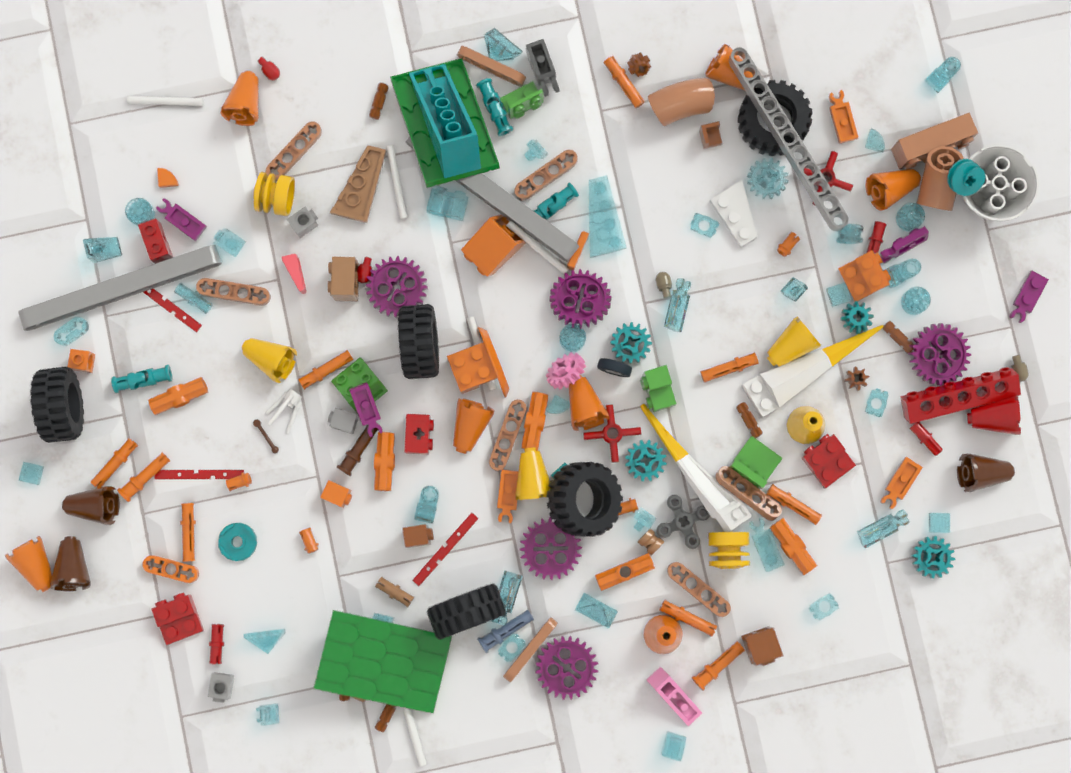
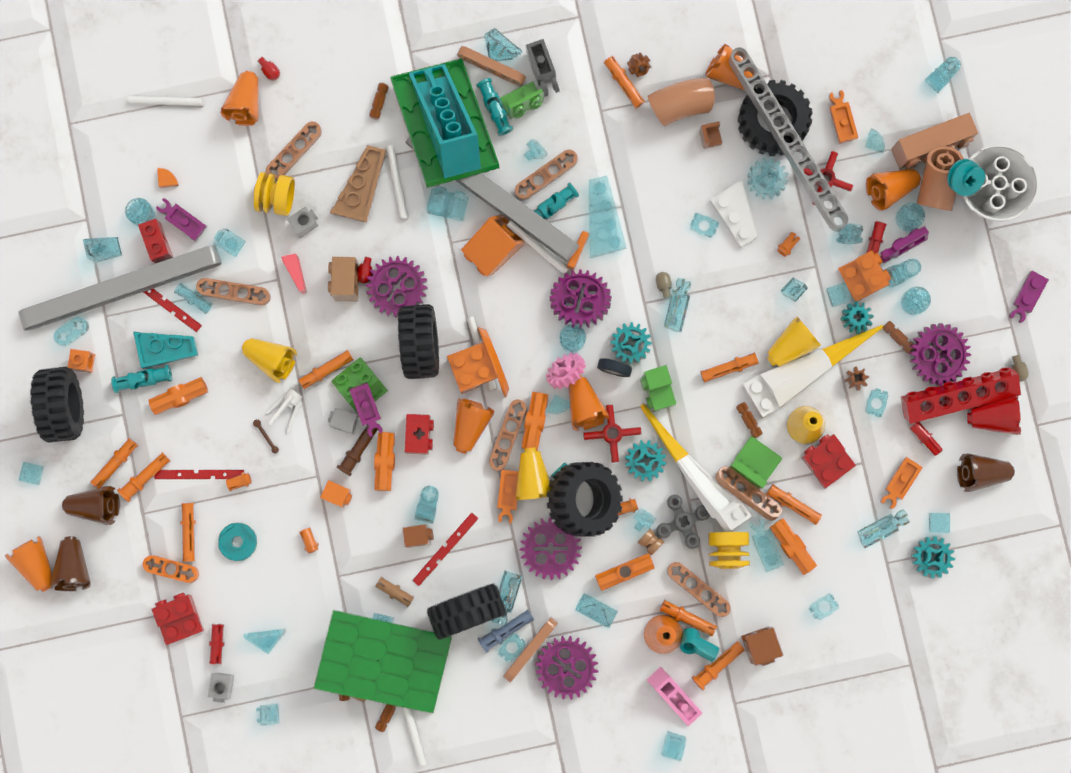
(161, 349): none -> teal wing
(693, 643): none -> teal piece

